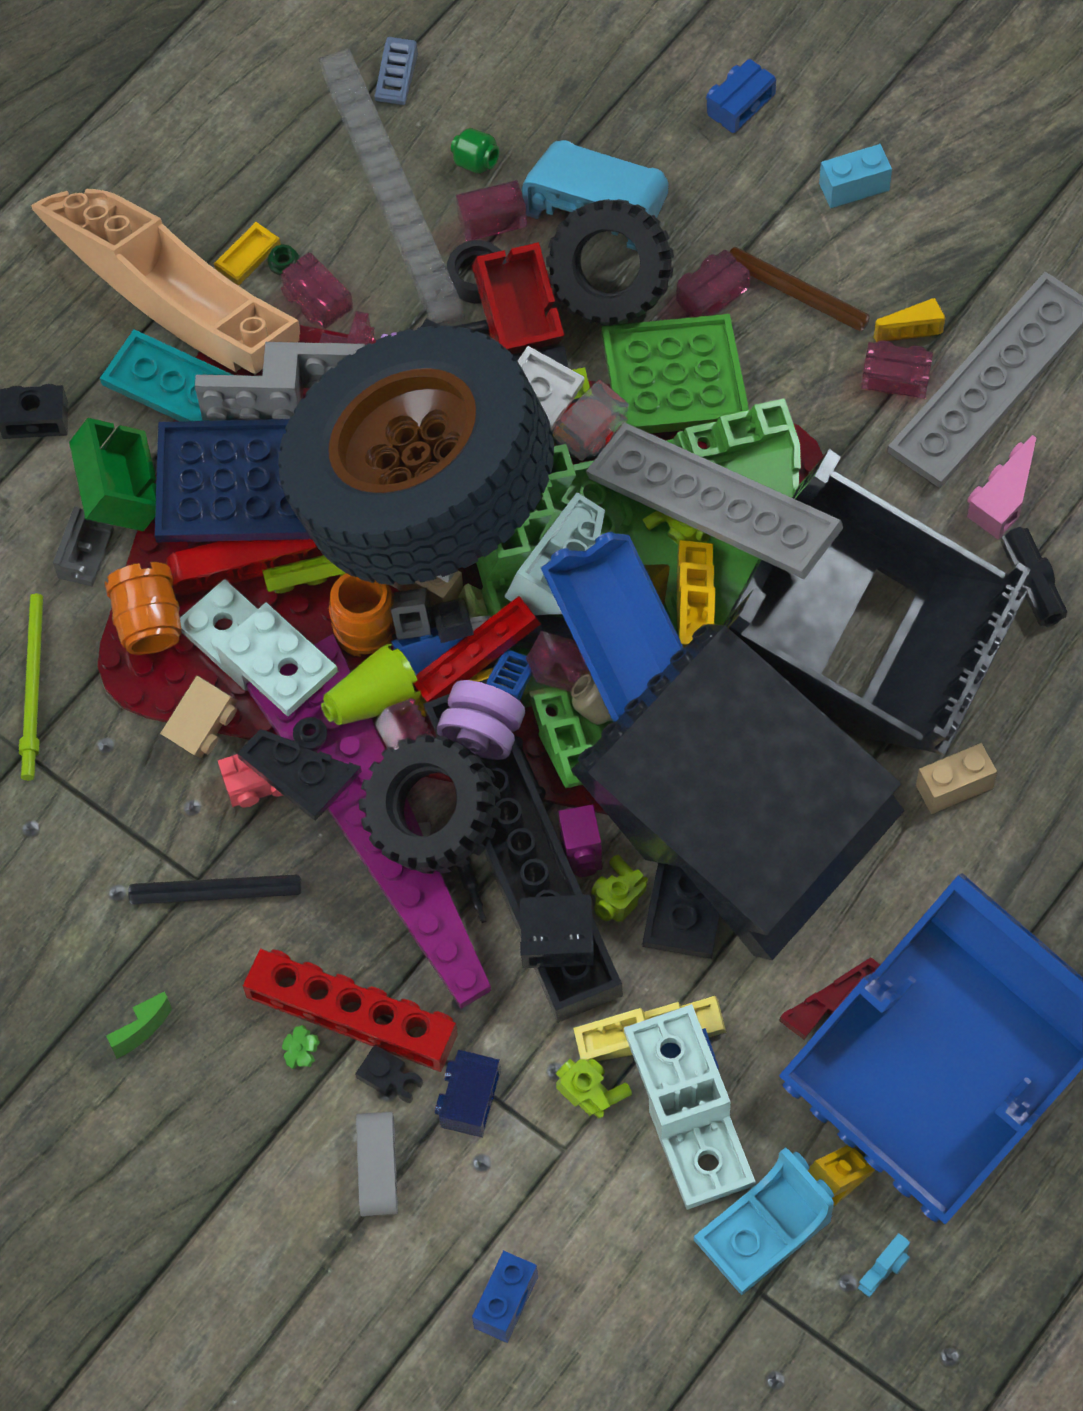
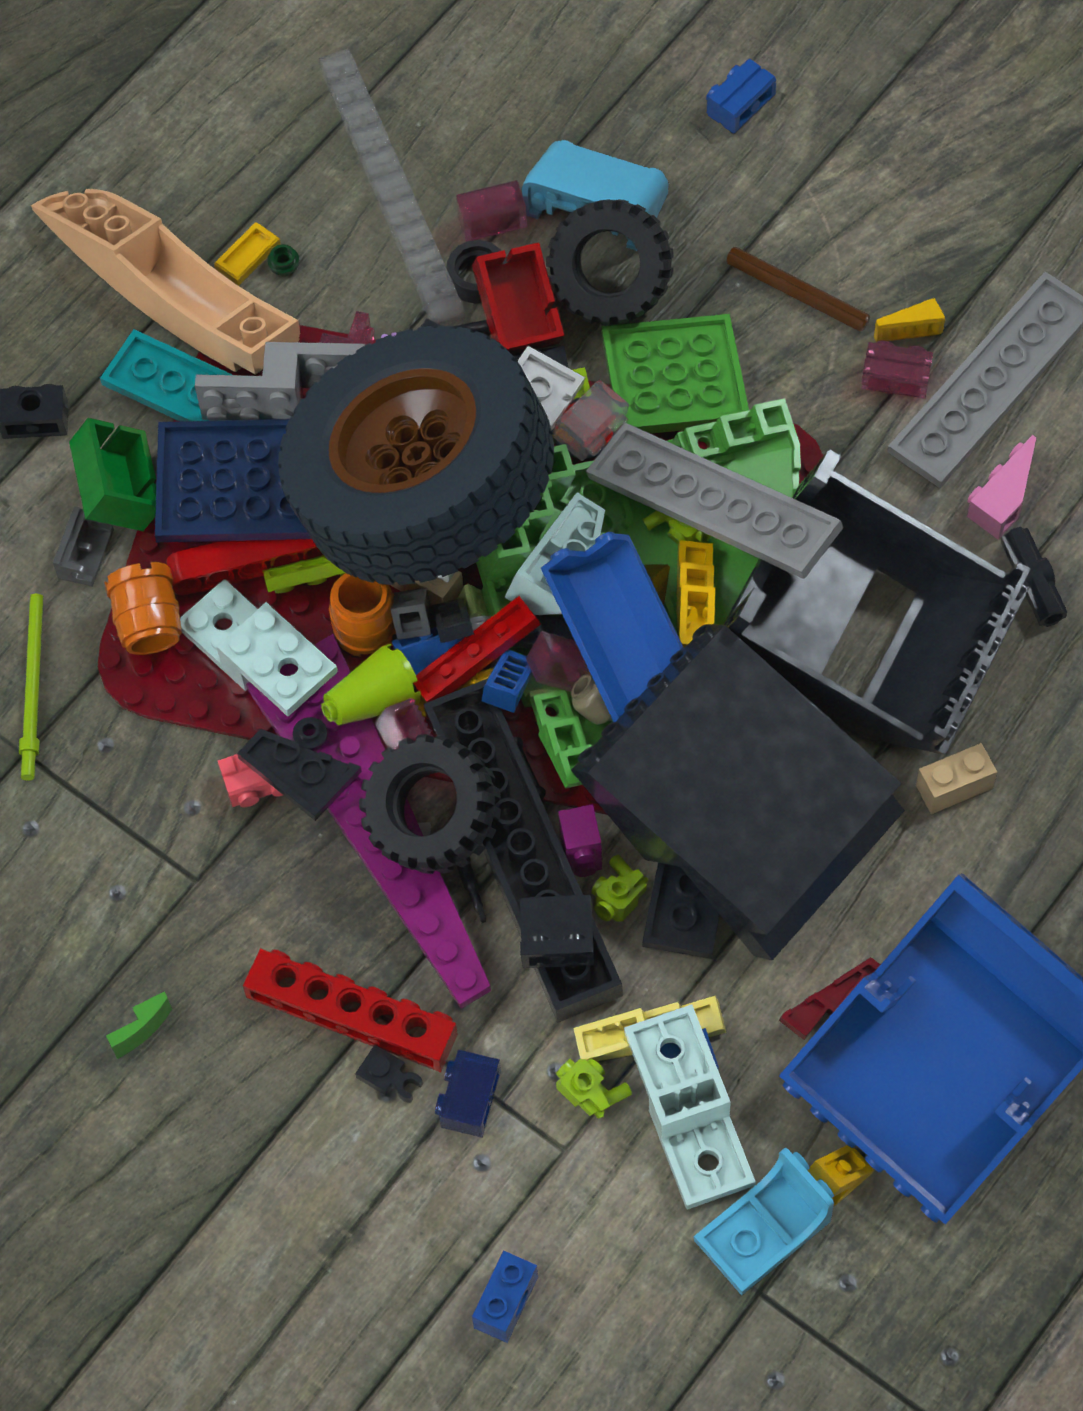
(200, 717): tan brick -> none
(214, 889): black axle -> none
(299, 1047): bright green plant -> none
(316, 291): clear pink brick -> none
(376, 1164): light grey beam -> none
(399, 52): sand blue slope -> none
(475, 150): green head -> none
(481, 719): lavender wheel -> none
(713, 285): clear pink brick -> none
(855, 176): medium azure brick -> none
(892, 1259): medium azure plate -> none

